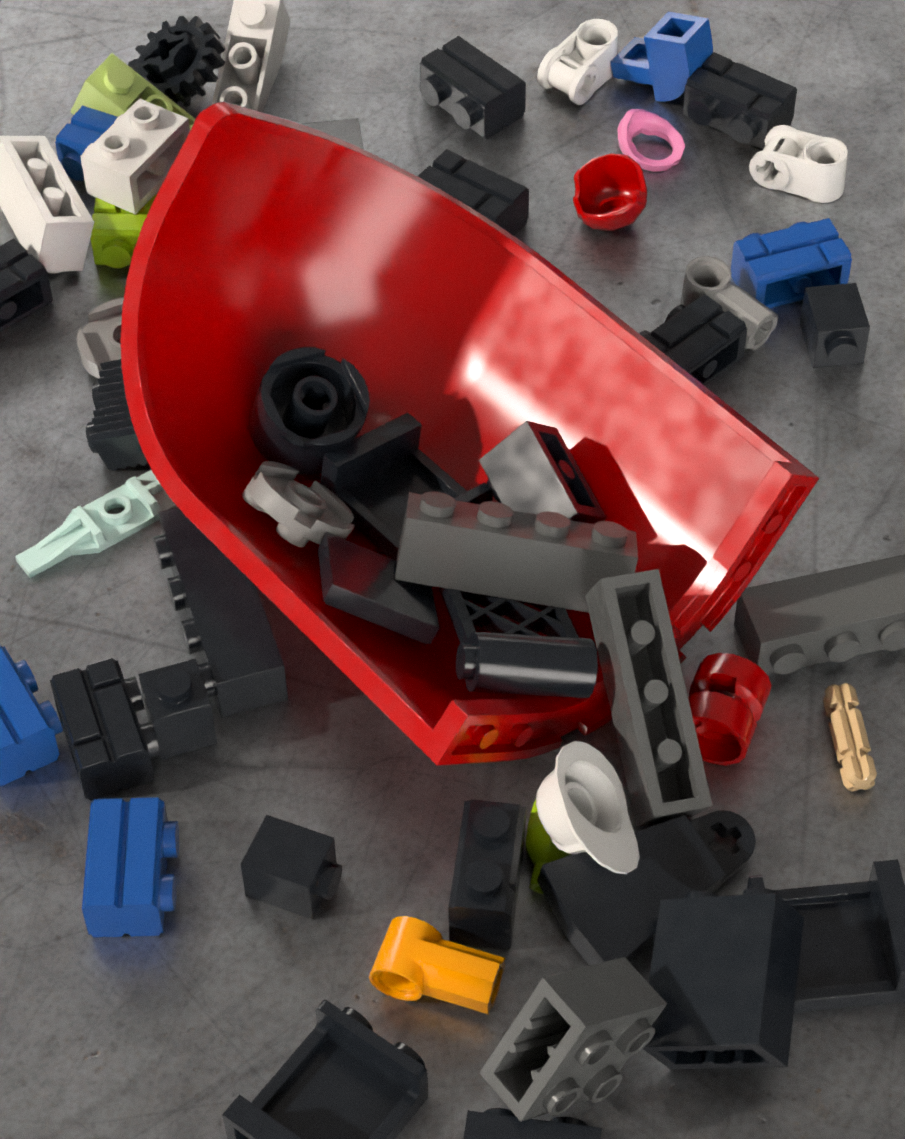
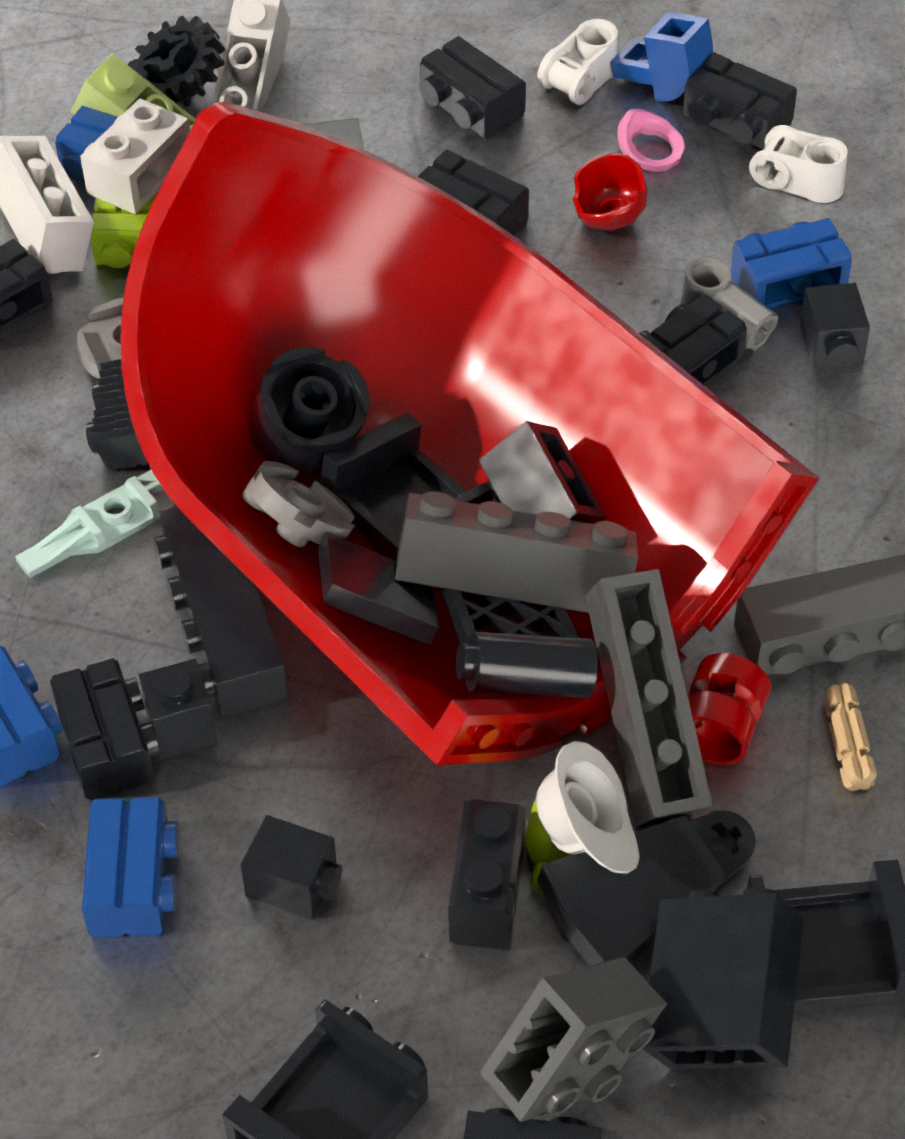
(421, 962): light orange piece -> none

